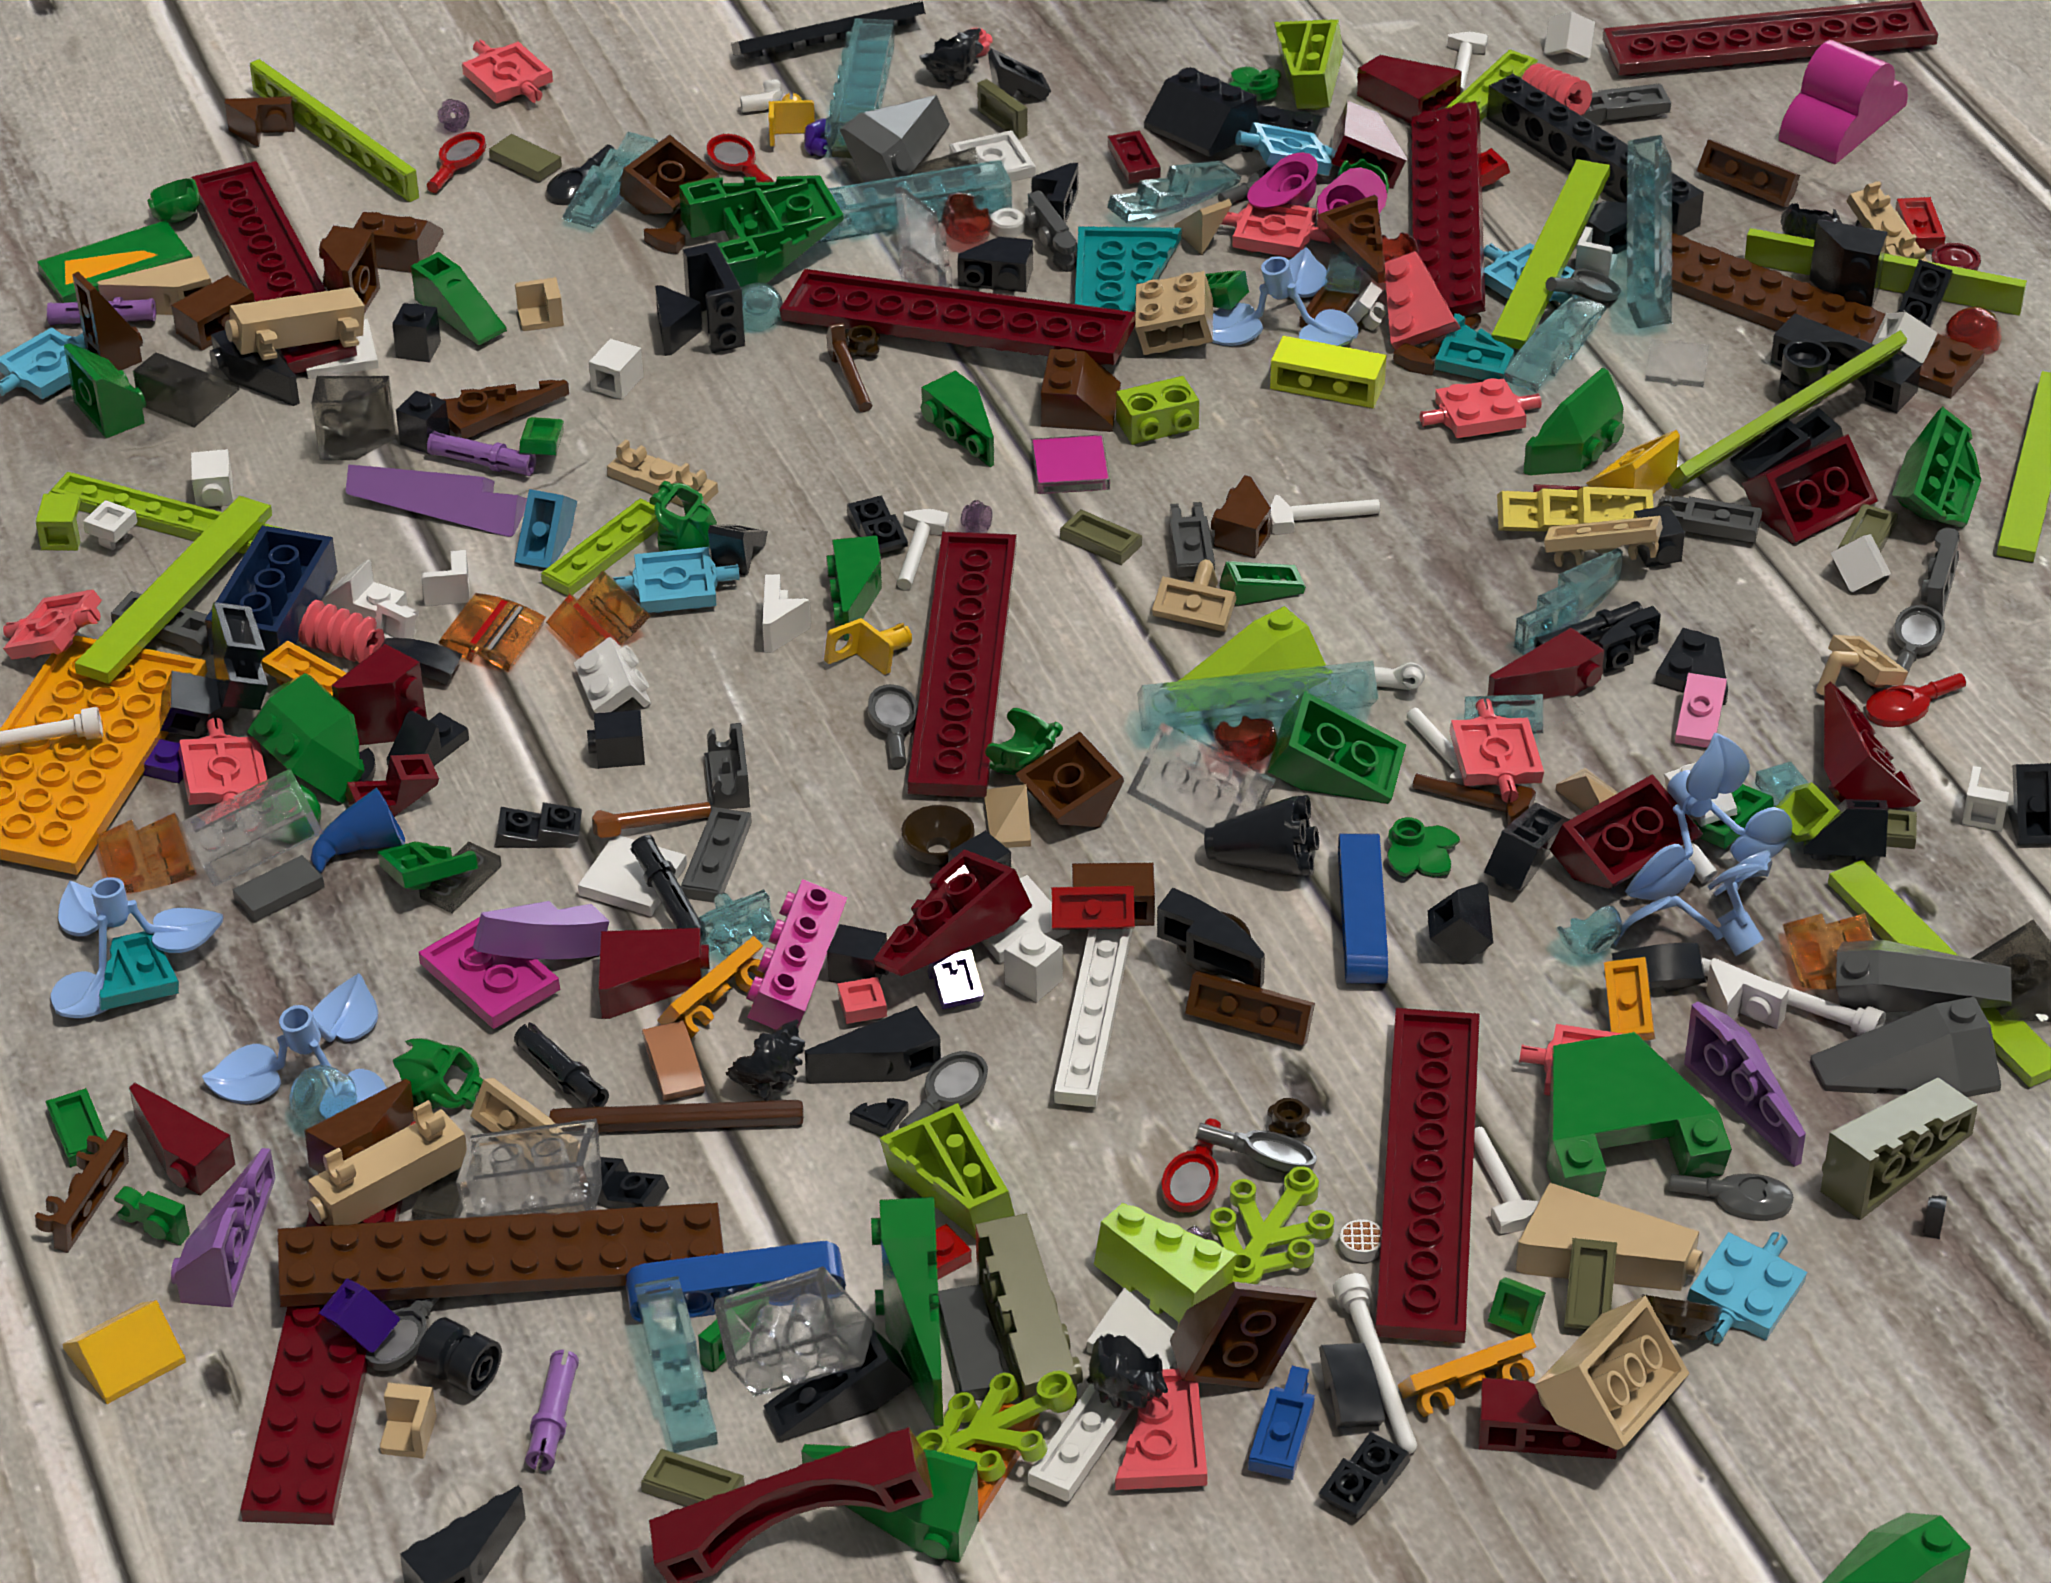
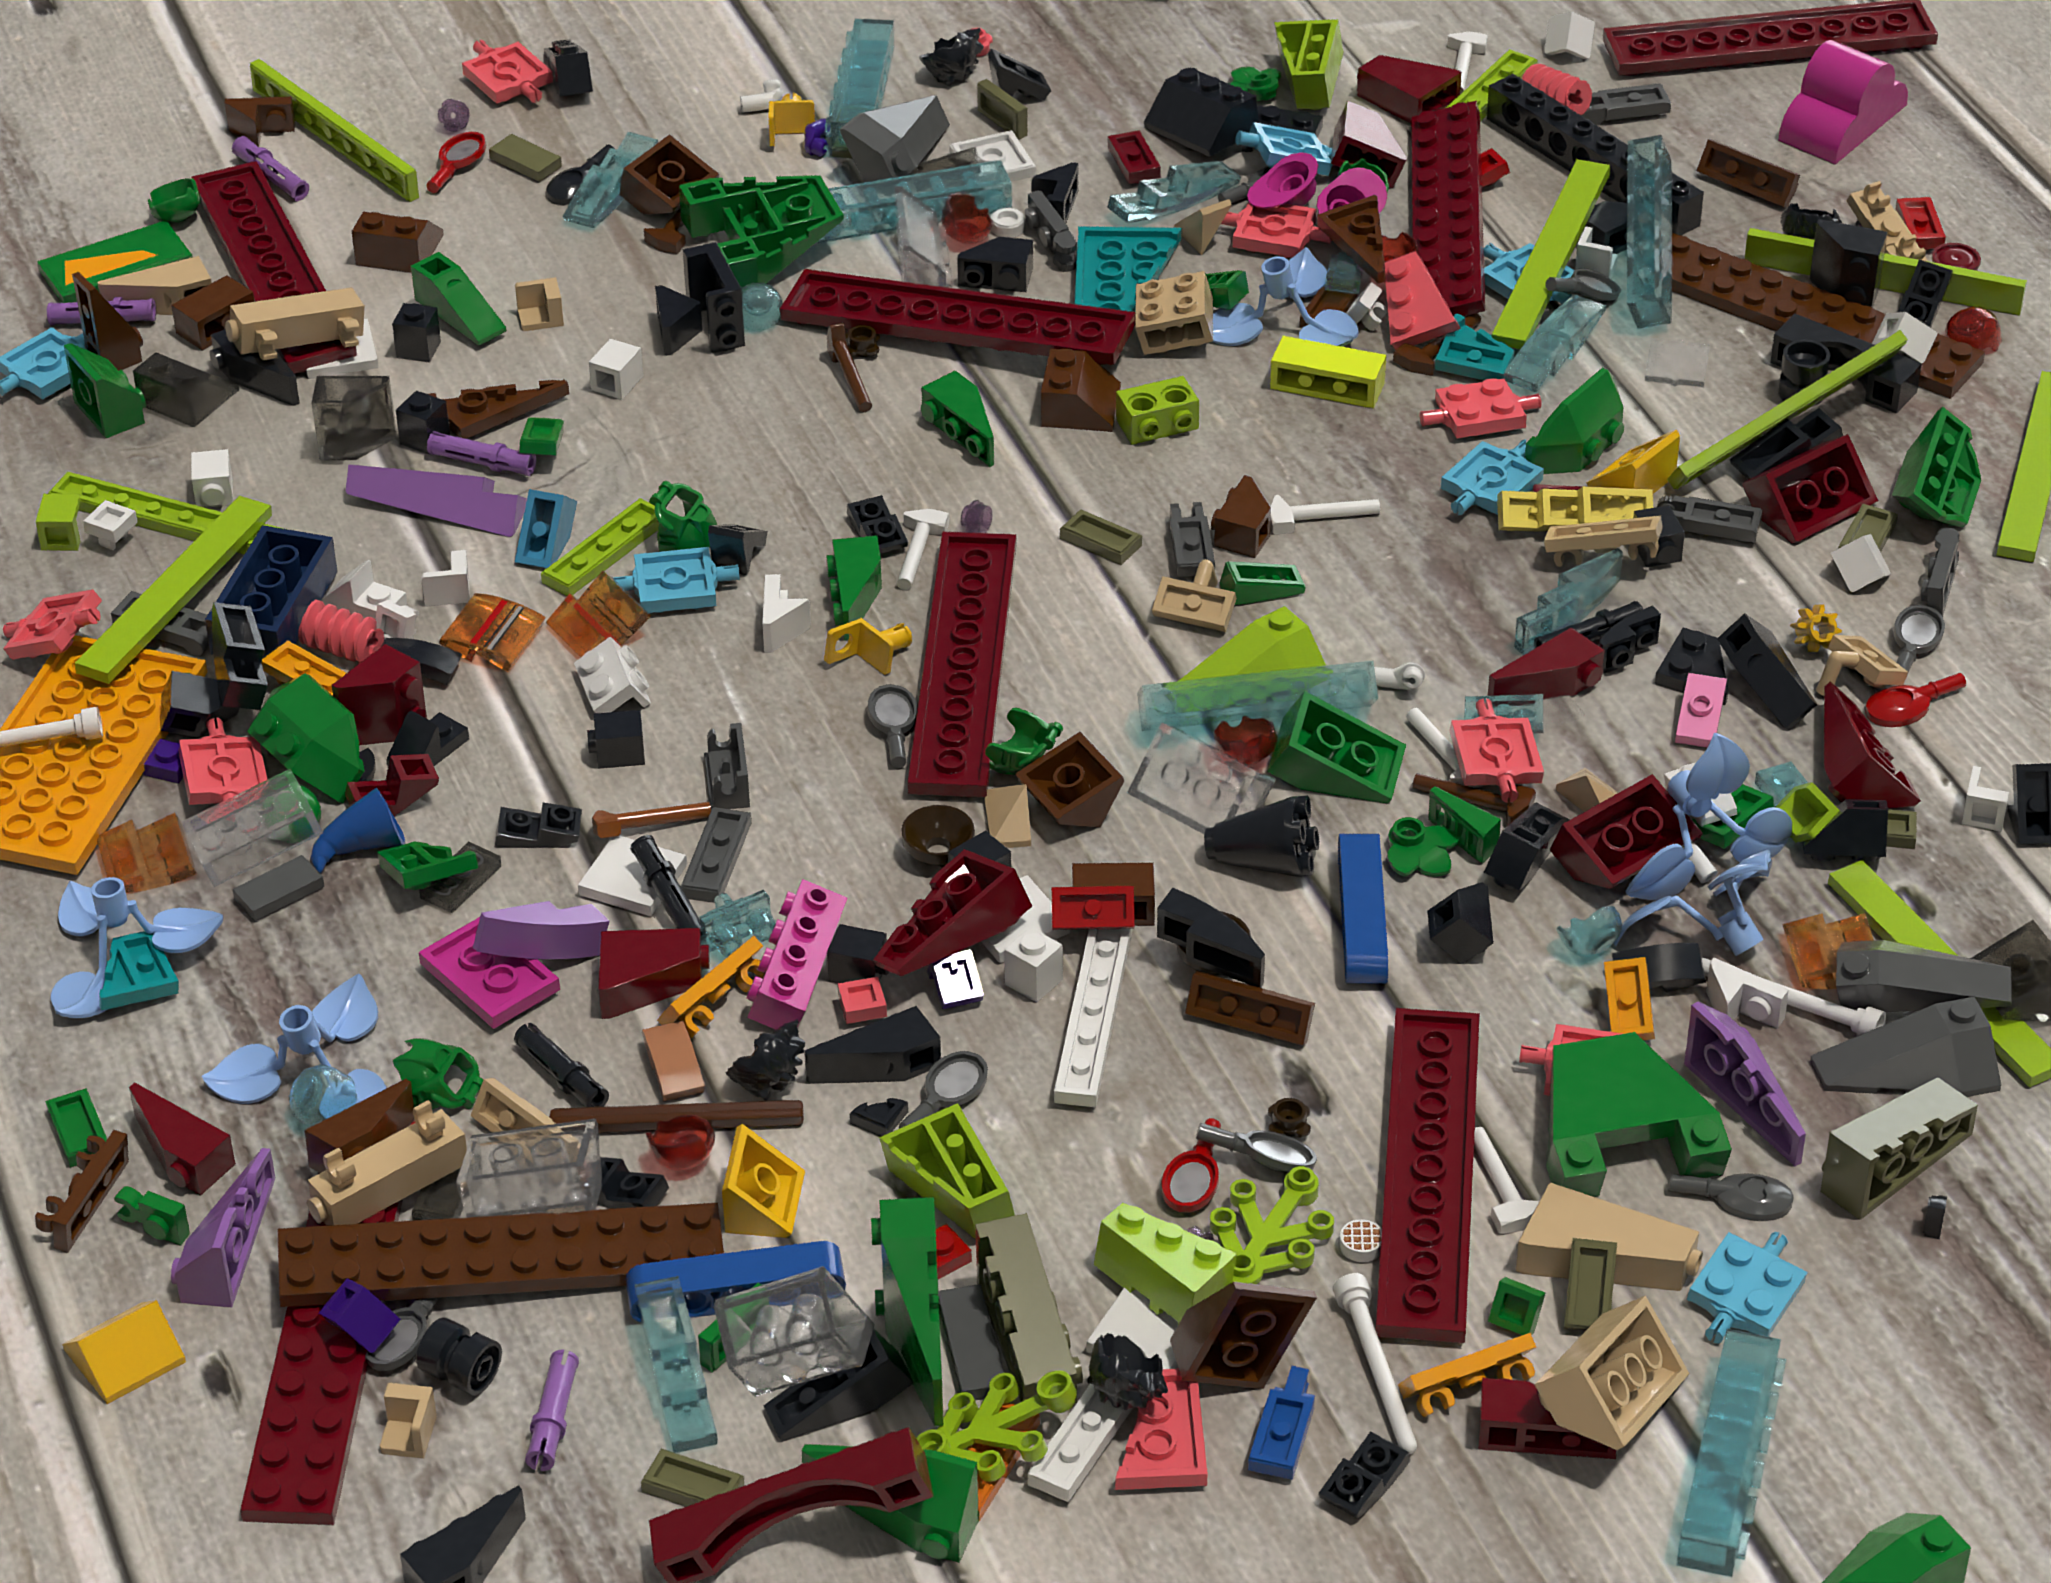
(291, 184): none -> medium lavender pin
(350, 262): reddish brown slope -> none
(569, 67): none -> black slope
(647, 473): tan plate -> none
(682, 1142): none -> clear red hair
(735, 155): red piece -> none
(760, 1188): none -> yellow slope
(815, 33): black plate -> none
(1070, 464): dark pink tile -> none
(1352, 1384): black slope -> none
(1474, 826): none -> green slope
(1488, 472): none -> medium azure plate
(1683, 1317): dark brown piece -> none
(1729, 1453): none -> clear light blue brick
(1767, 670): none -> black slope
(1805, 632): none -> yellow gear

